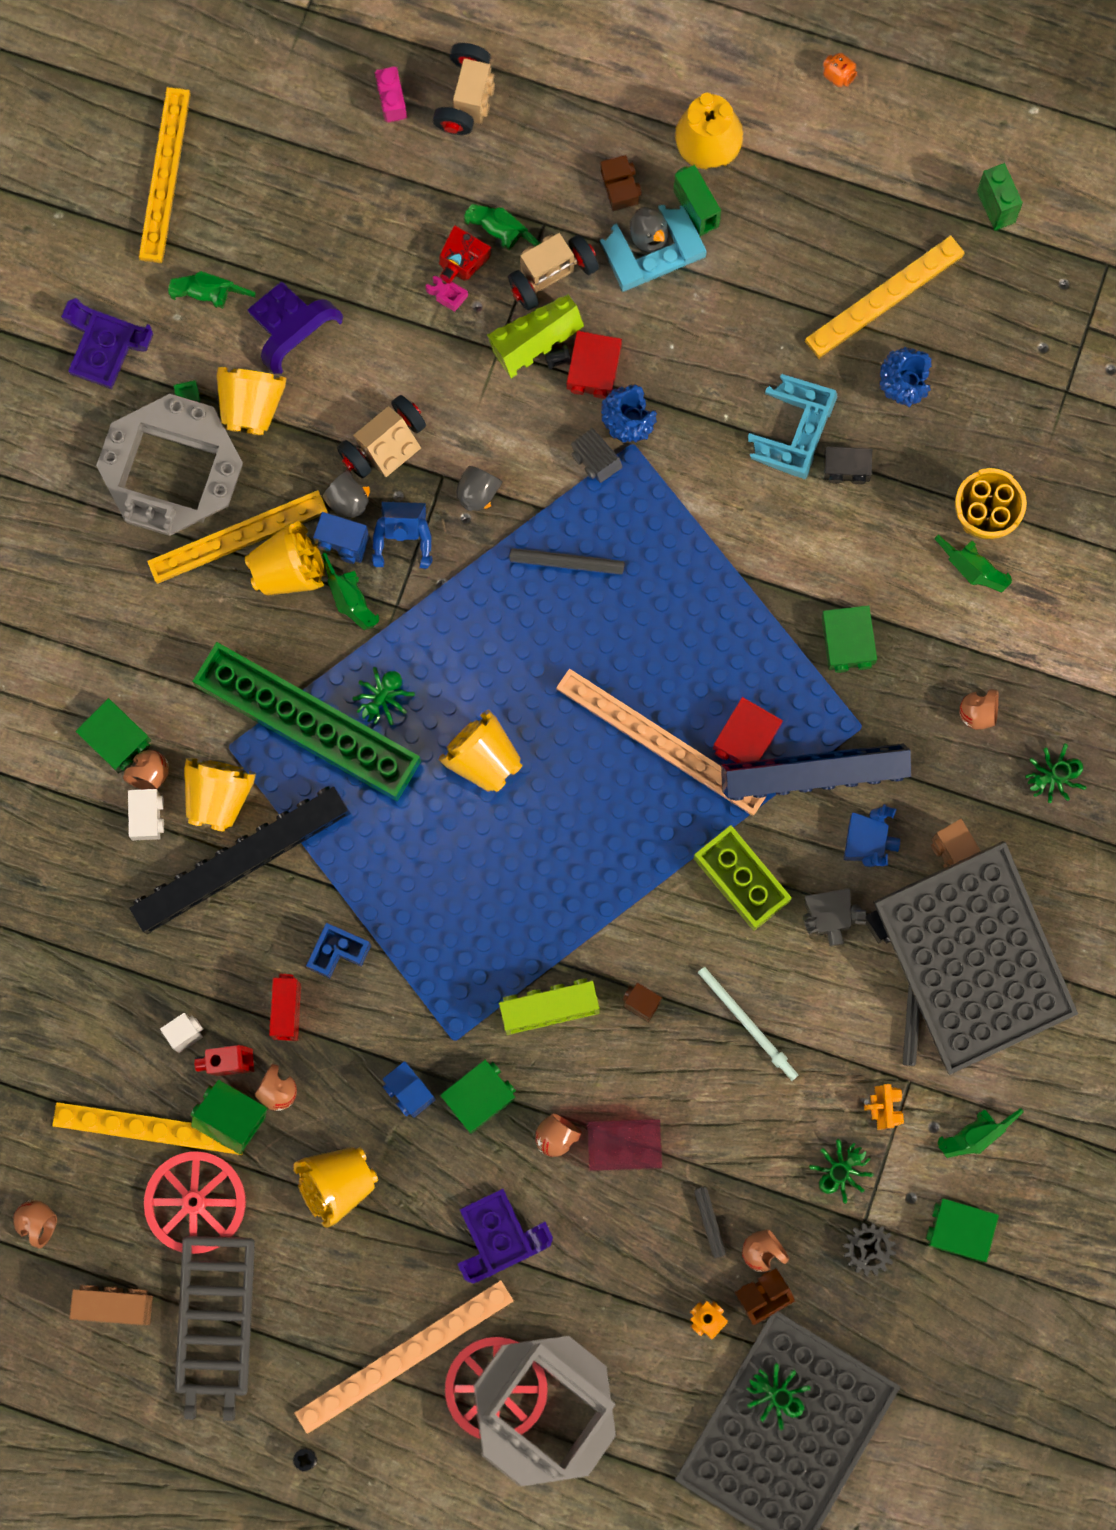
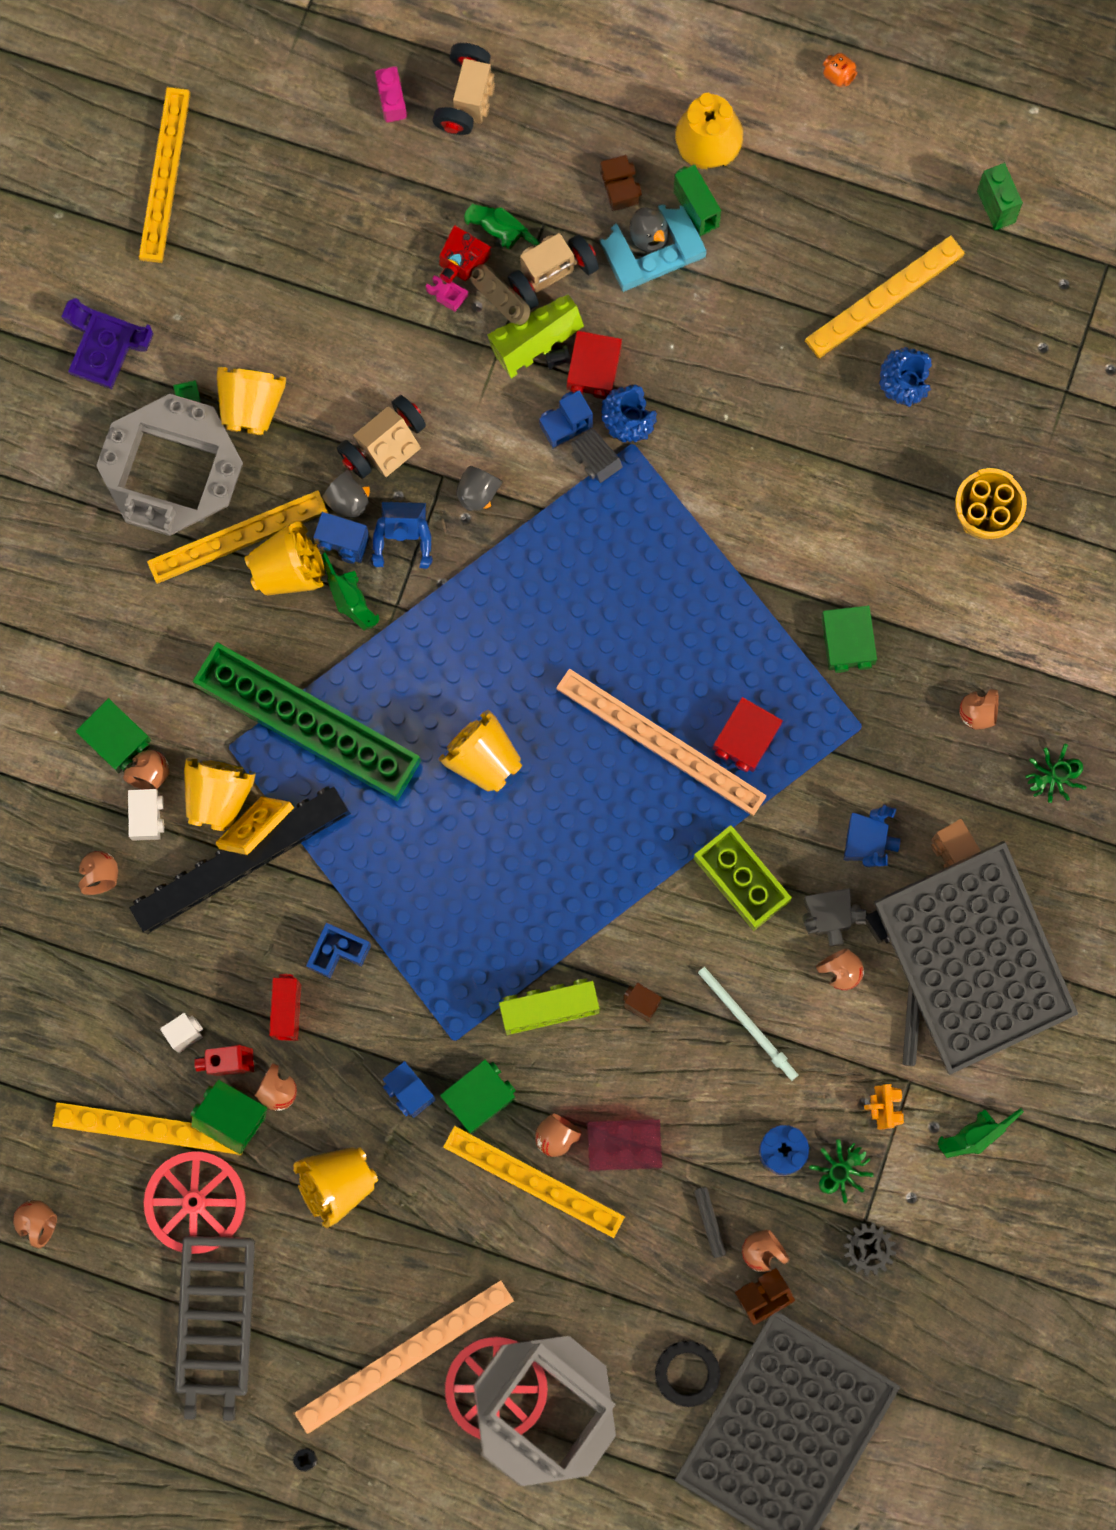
(98, 867): none -> nougat helmet
(111, 1305): medium nougat brick -> none
(205, 288): green animal -> none
(254, 825): none -> yellow tile
(288, 322): dark purple piece -> none
(385, 694): green animal -> none
(499, 1237): dark purple piece -> none
(500, 294): none -> dark tan plate
(534, 1182): none -> yellow plate
(566, 561): dark grey axle -> none
(568, 420): none -> blue brick
(711, 1364): none -> black tyre
(717, 1320): light orange brick -> none
(780, 1398): green animal -> none
(794, 1140): none -> blue brick
(798, 457): medium azure wedge -> none
(816, 771): dark blue brick -> none
(847, 968): none -> nougat helmet
(848, 465): black brick -> none
(962, 1230): green brick -> none
(975, 566): green animal -> none

